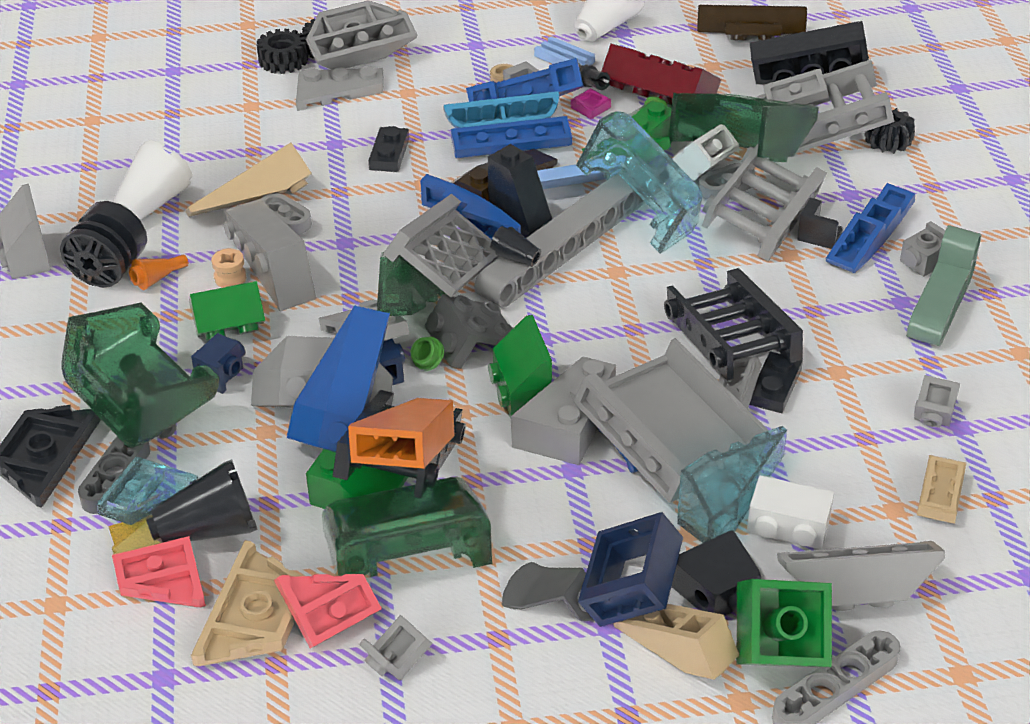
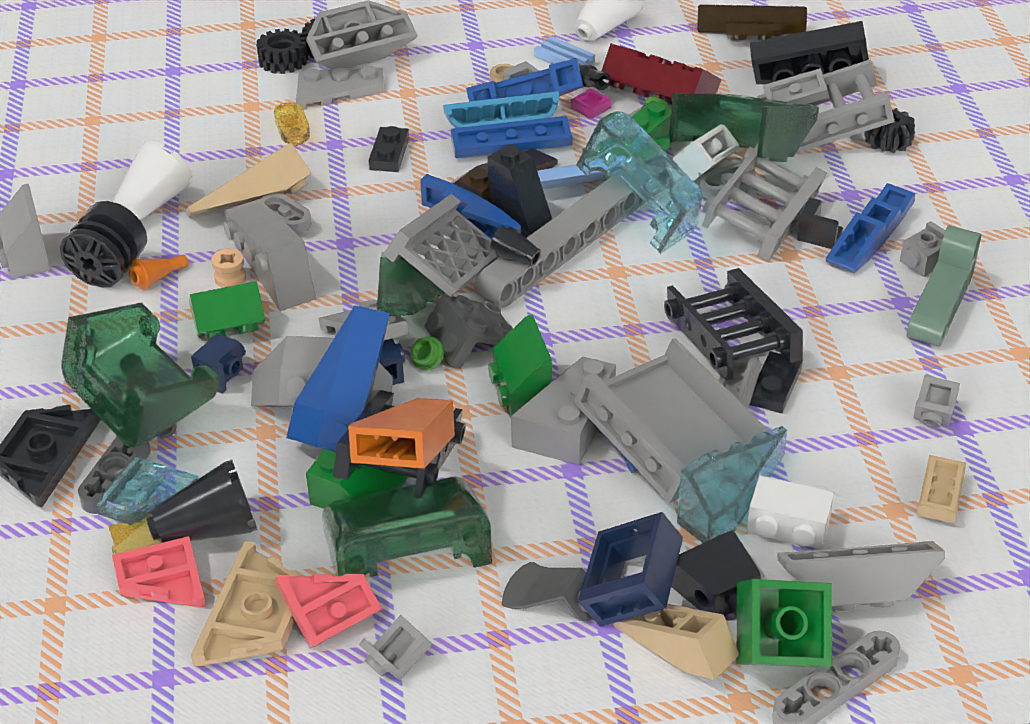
(292, 123): none -> clear yellow plate

